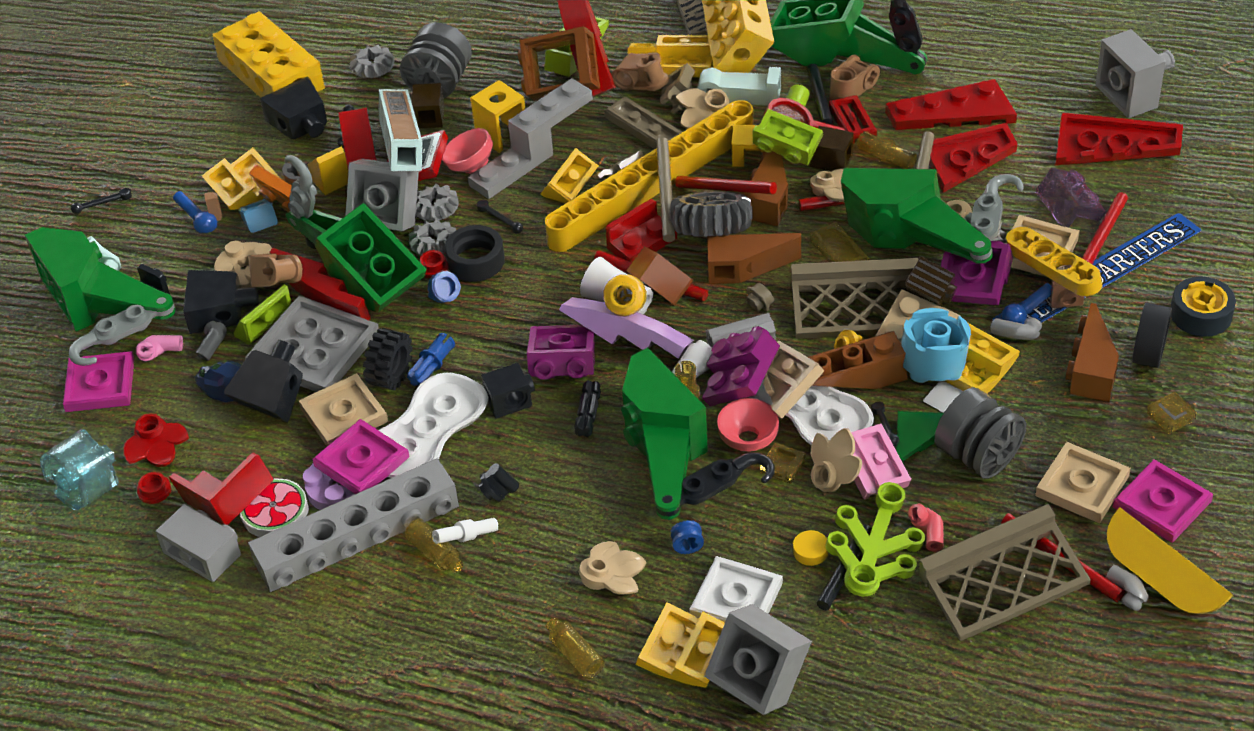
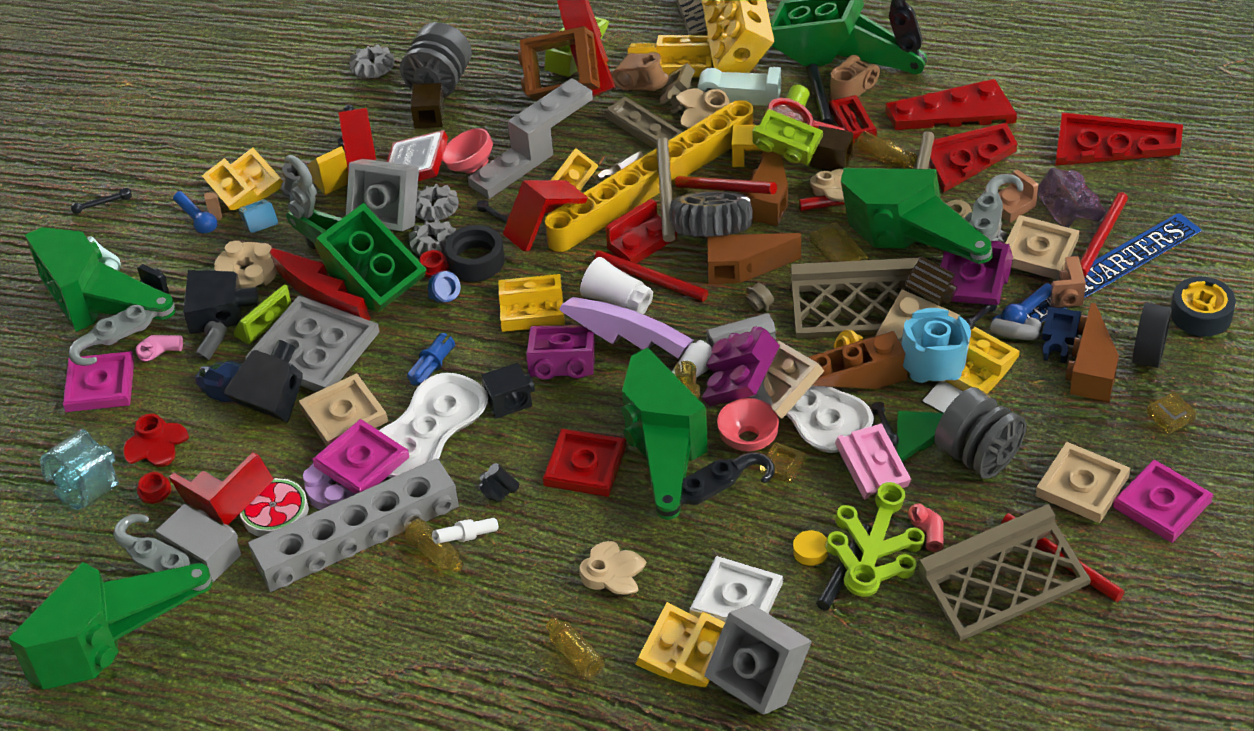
(81, 621): none -> green slope
(265, 55): yellow brick -> none
(271, 186): orange plate -> none
(274, 269): medium nougat piece -> none
(295, 110): black torso -> none
(387, 358): black tyre -> none
(400, 130): brick -> none
(487, 113): yellow piece -> none
(530, 302): none -> yellow slope
(531, 204): none -> red panel
(584, 462): none -> red tile
(587, 408): black axle -> none
(613, 298): yellow head -> none
(660, 275): dark orange slope -> none
(686, 537): blue bush -> none
(834, 460): tan plate -> none
(971, 321): none -> black hinge
(1016, 202): none -> nougat bracket
(1059, 256): yellow beam -> none
(1059, 330): none -> dark blue plate
(1131, 73): light grey brick -> none
(1131, 584): light grey arm -> none
(1163, 566): yellow brick -> none

